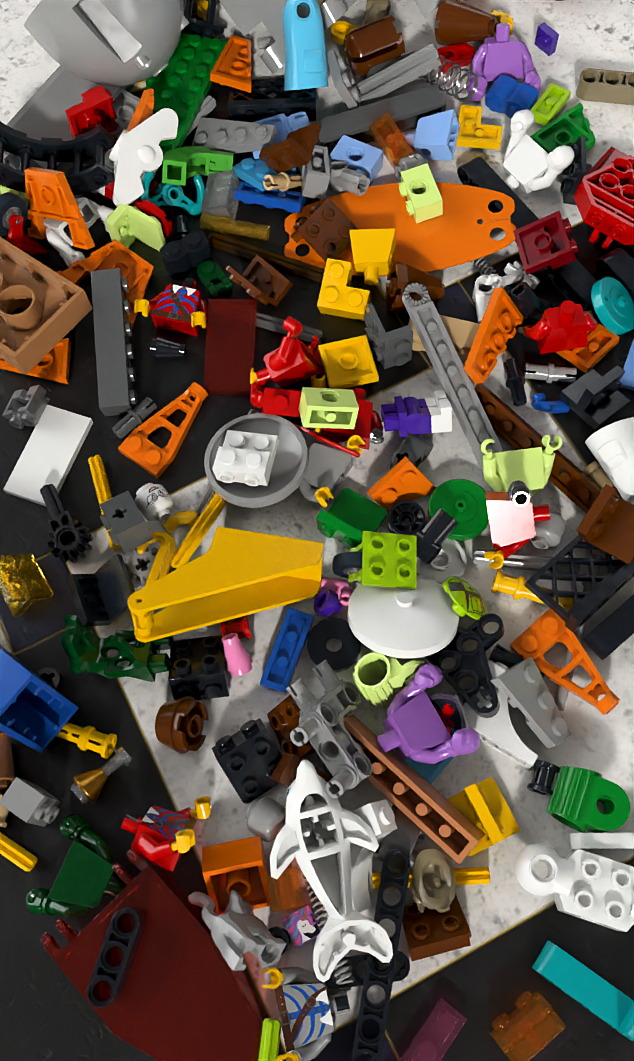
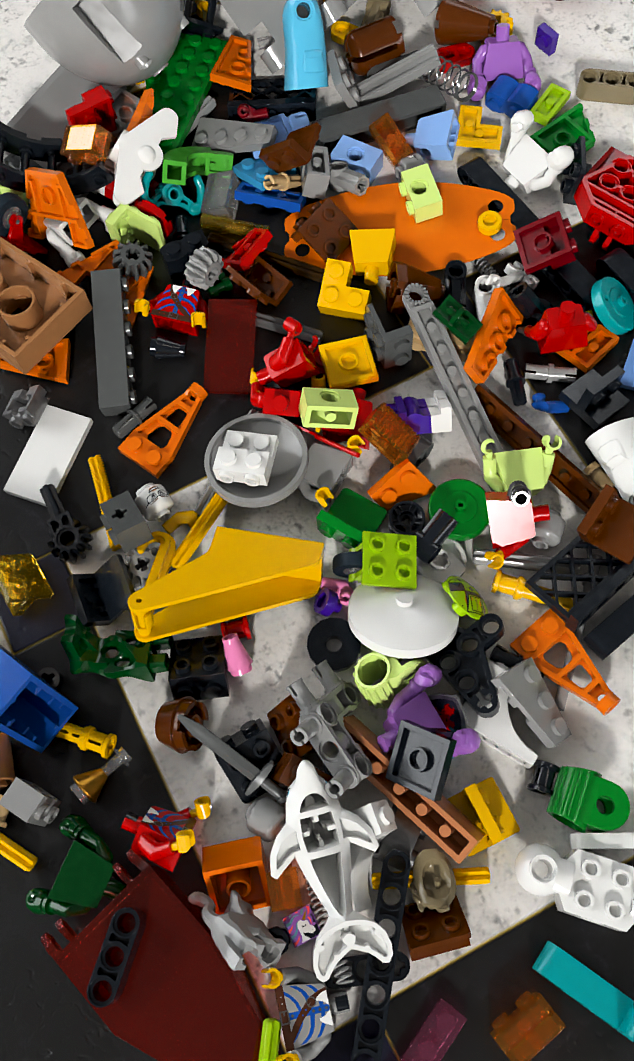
(85, 144): none -> clear orange brick
(133, 259): none -> dark grey gear
(203, 267): none -> light grey gear
(248, 249): none -> red wing
(251, 114): none -> dark red arm
(257, 776): none -> dark grey sword
(287, 650): blue plate -> none
(389, 434): none -> clear orange brick
(421, 759): none -> bracket
(456, 285): none -> black piece
(457, 319): none -> dark green hips
(489, 223): none -> yellow tile

